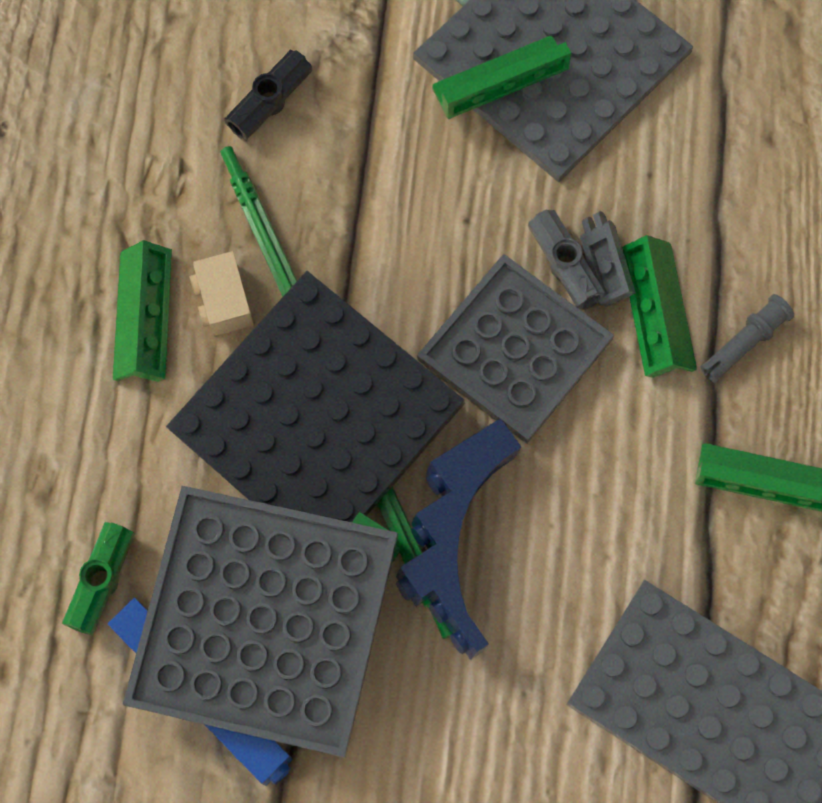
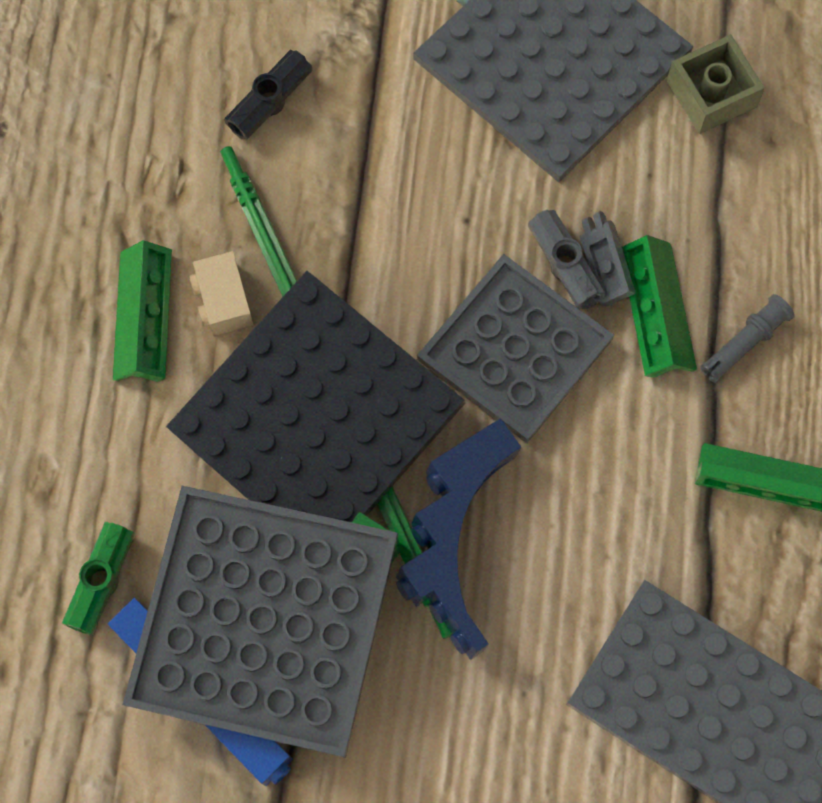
(501, 76): green panel -> none
(715, 84): none -> olive brick

